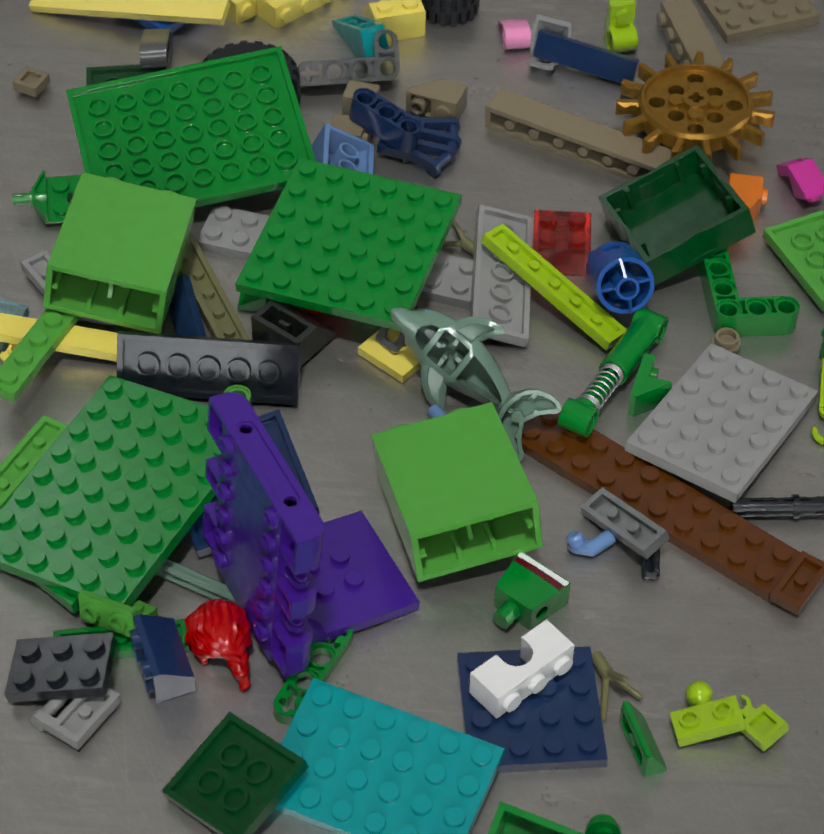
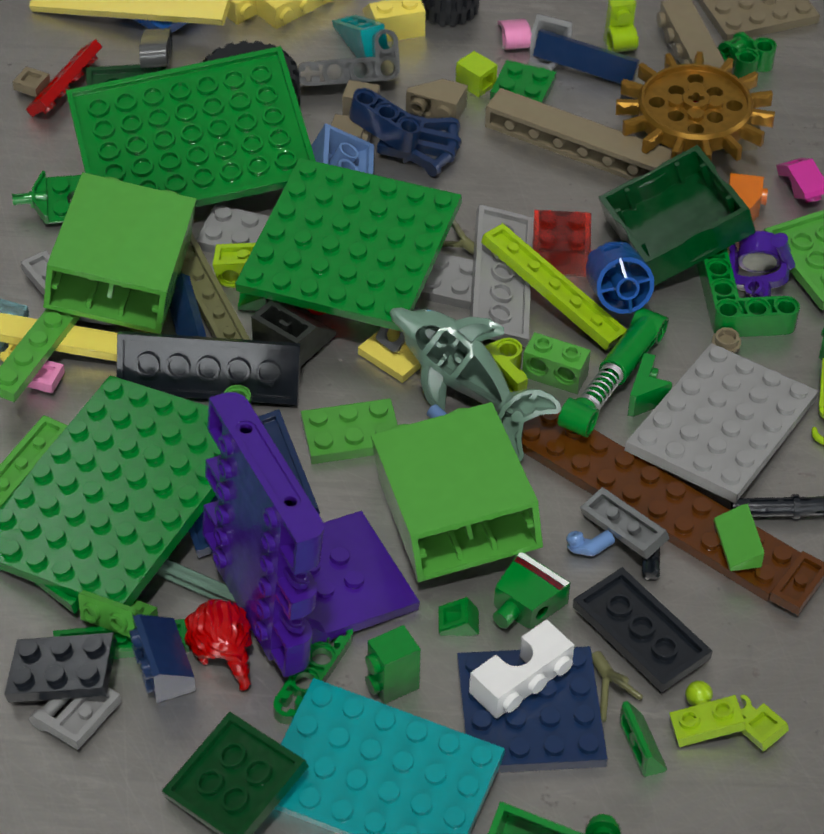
(48, 377): none -> bright pink plate
(59, 84): none -> red plate
(229, 261): none -> lime plate
(346, 429): none -> bright green plate
(393, 665): none -> green brick
(458, 618): none -> green slope
(477, 73): none -> lime brick
(508, 356): none -> lime plate
(525, 80): none -> green plate
(556, 363): none -> bright green brick
(642, 629): none -> black plate
(739, 539): none -> bright green slope
(749, 54): none -> green piece
(762, 254): none -> dark purple piece

